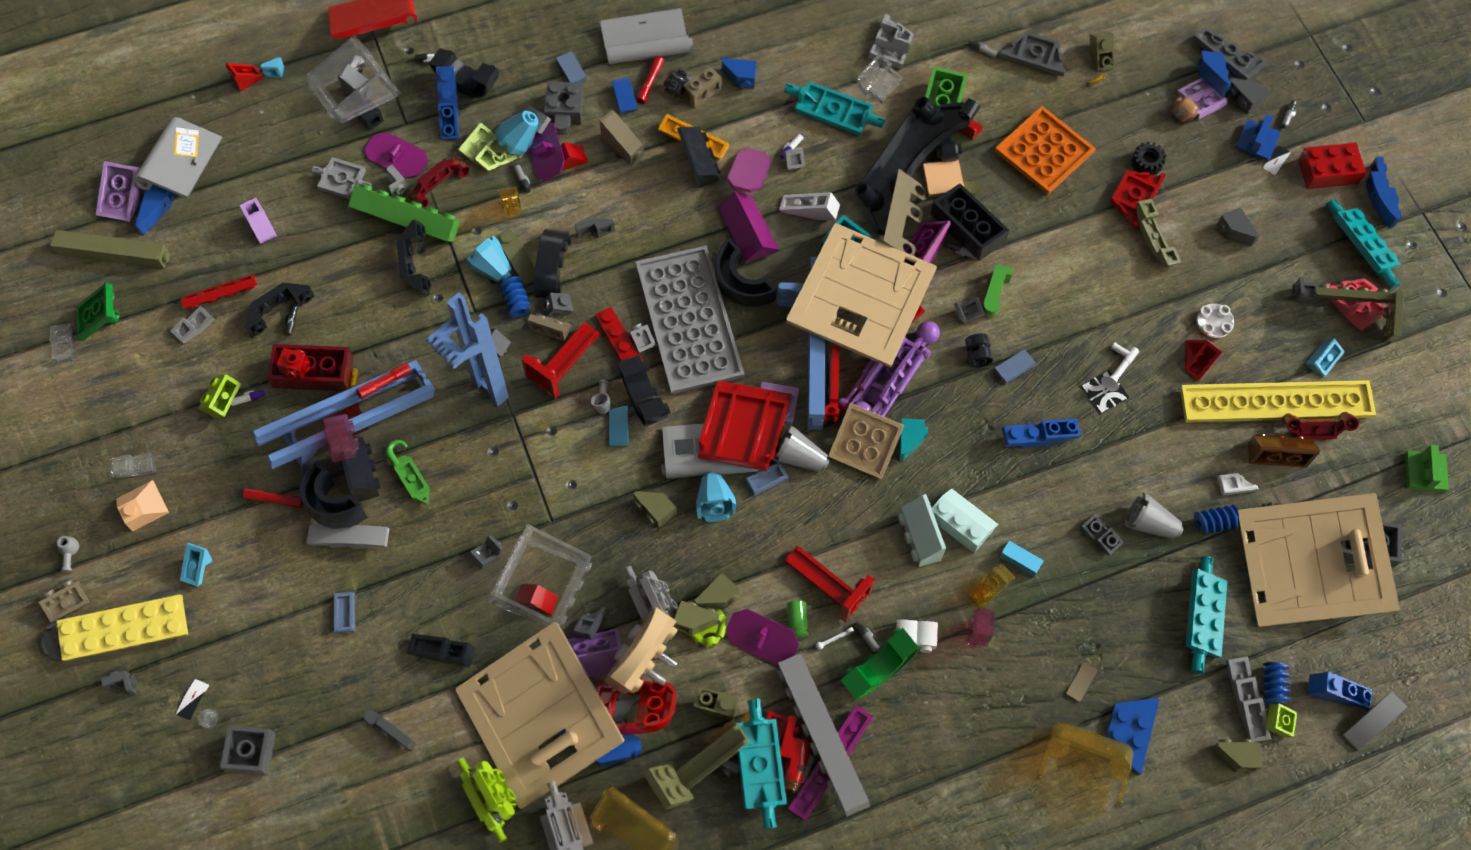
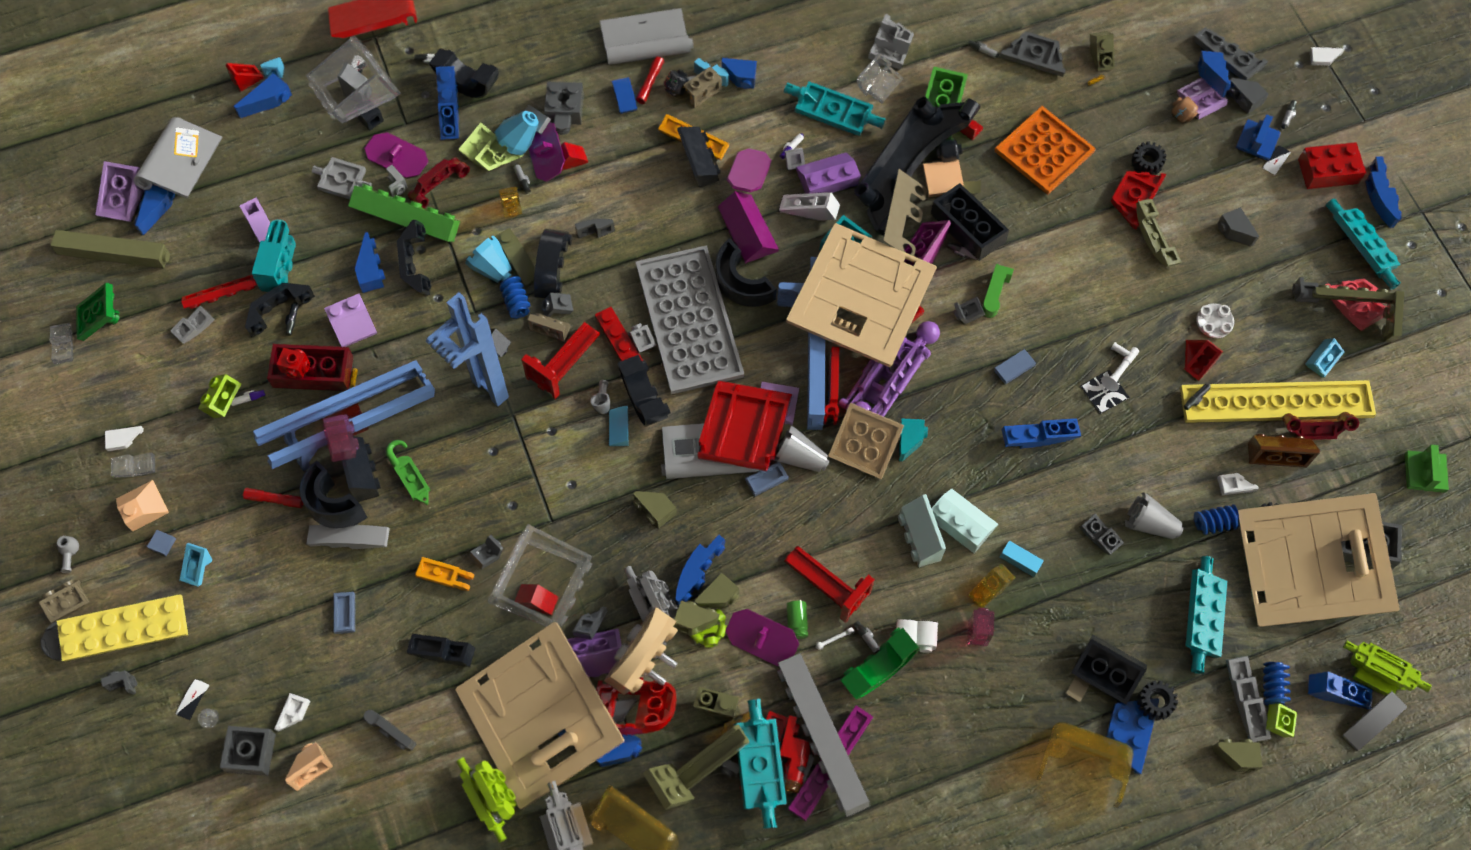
(121, 438): none -> white tile
(161, 543): none -> sand blue tile
(265, 96): none -> blue slope
(274, 257): none -> teal brick
(292, 711): none -> white tile
(308, 766): none -> light nougat slope
(350, 320): none -> lavender slope
(367, 268): none -> blue slope
(373, 386): red piece -> none
(442, 573): none -> light orange hinge
(571, 68): sand blue tile -> none
(620, 138): dark tan slope -> none
(692, 574): none -> blue slope
(700, 66): none -> medium azure slope
(715, 499): medium azure cone -> none
(829, 174): none -> medium lavender slope
(978, 349): black wheel -> none
(1109, 669): none -> black slope
(1149, 708): none -> black tyre
(1197, 397): none -> piece
(1324, 56): none -> white tile
(1383, 670): none -> lime piece

